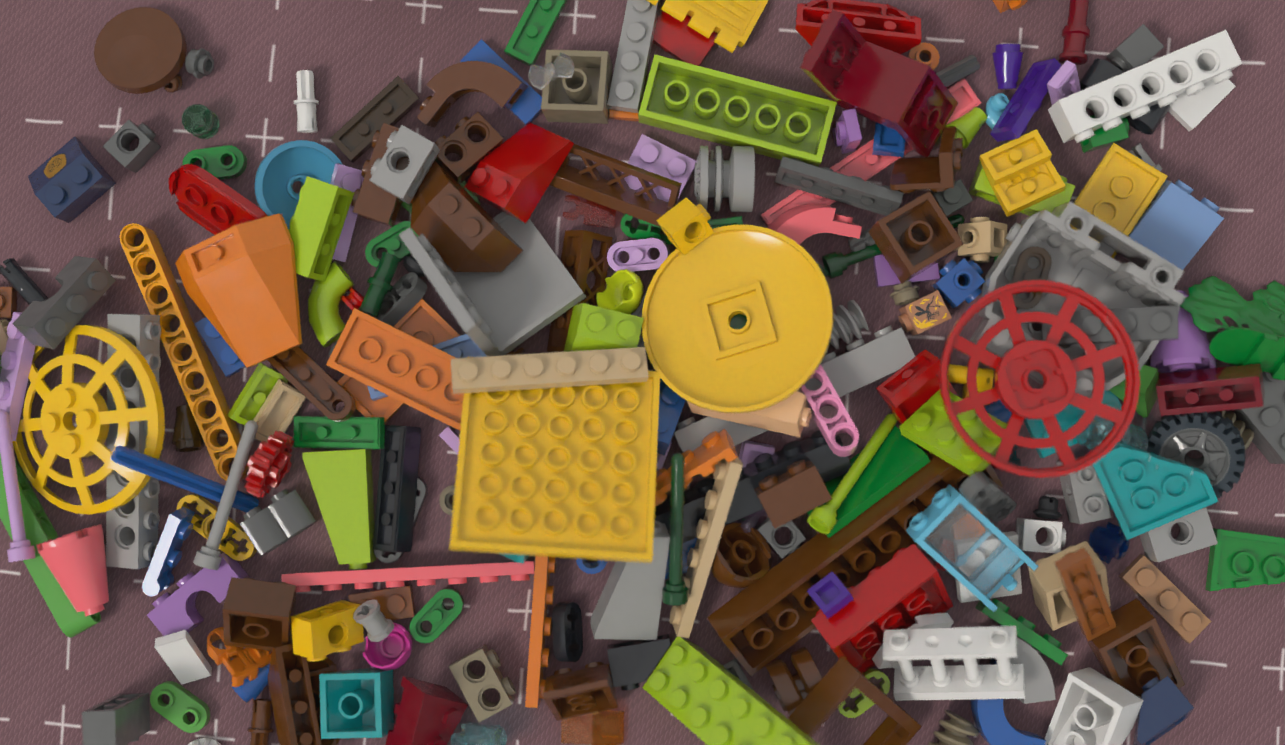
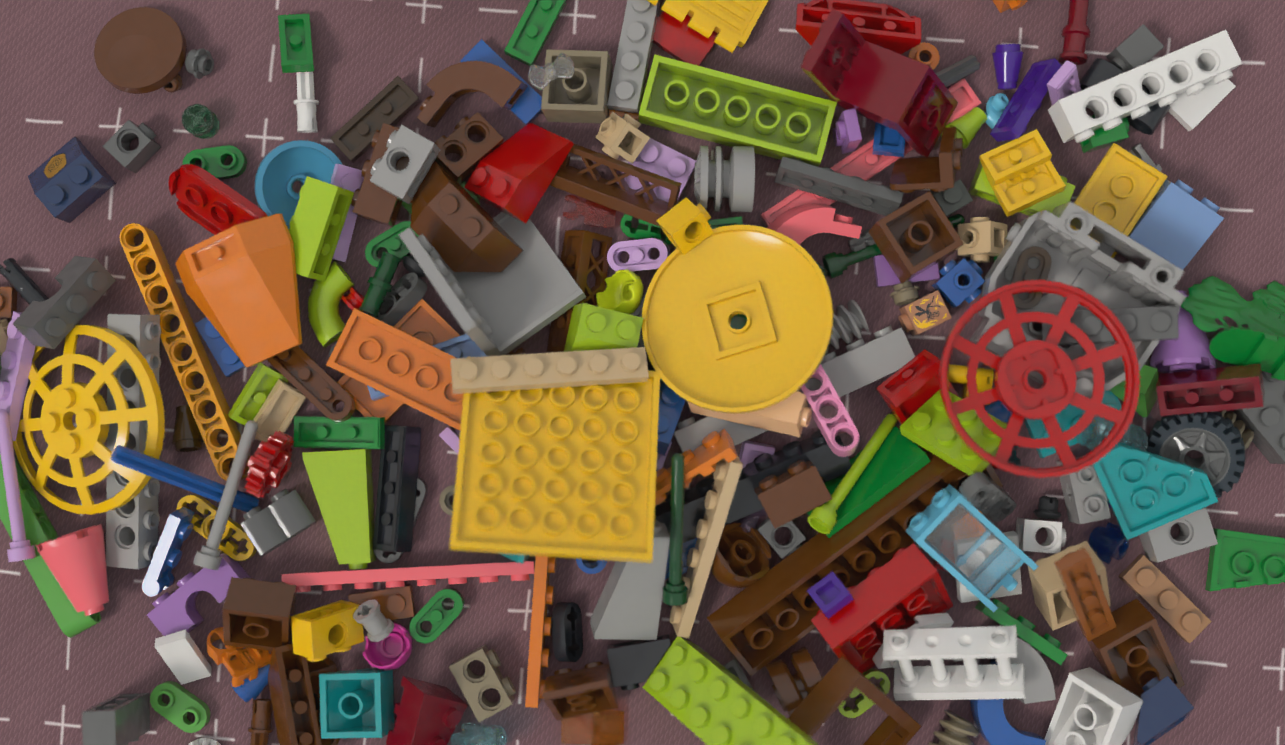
(296, 43): none -> green plate
(622, 137): none -> tan brick

